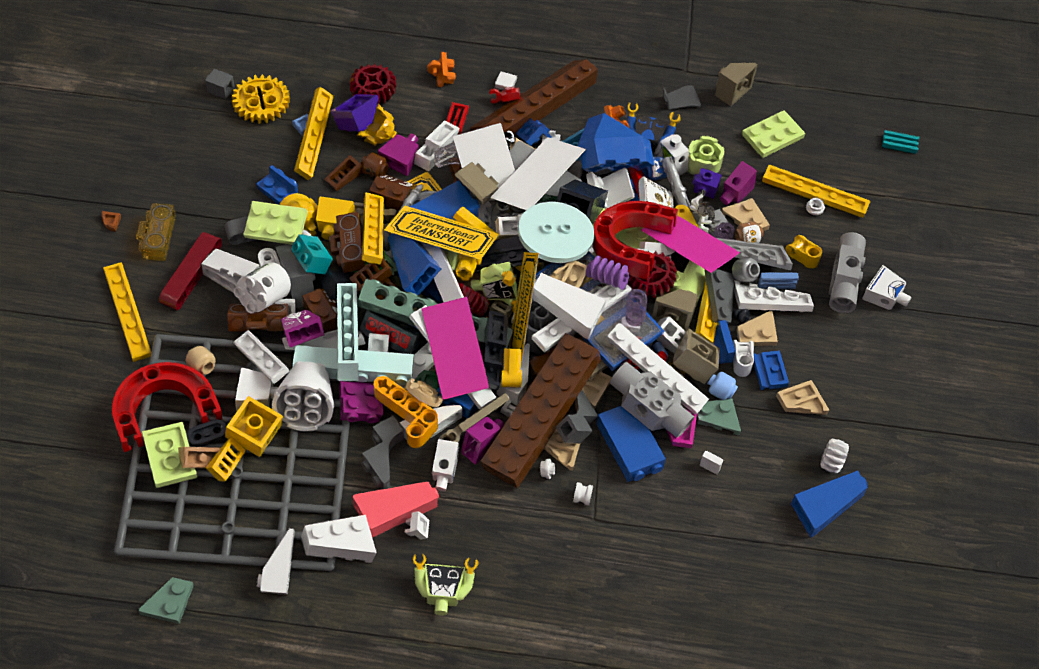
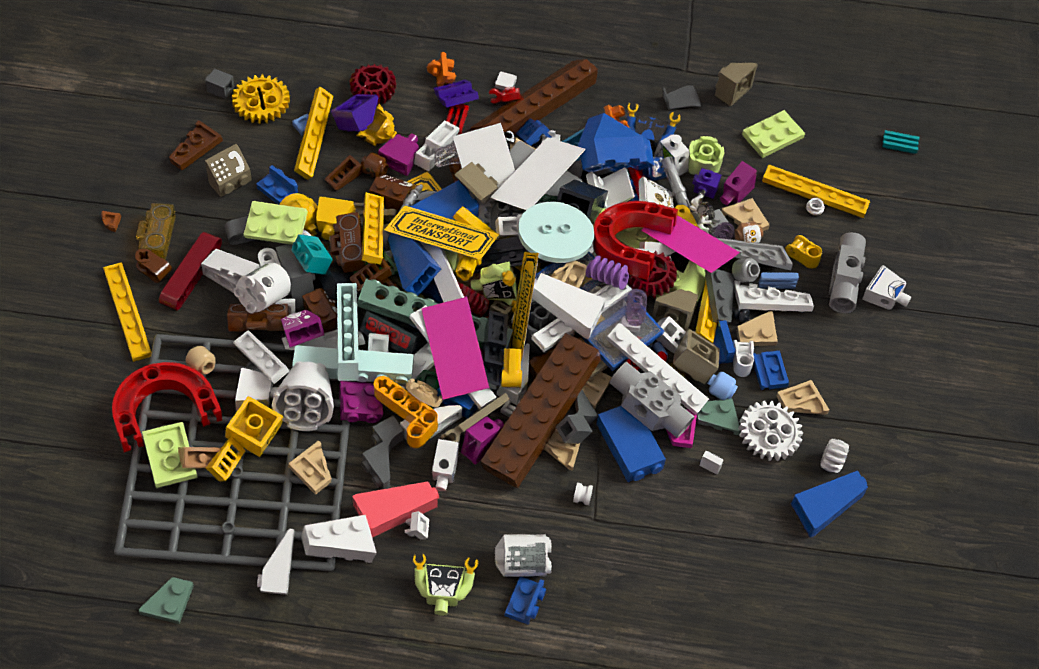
(152, 265): none -> reddish brown piece
(196, 145): none -> reddish brown wing
(206, 433): black plate -> none
(227, 170): none -> dark tan slope
(312, 468): none -> tan wing
(456, 93): none -> dark purple slope
(523, 555): none -> white cylinder
(524, 600): none -> blue bracket
(547, 468): white plate -> none
(770, 430): none -> white gear

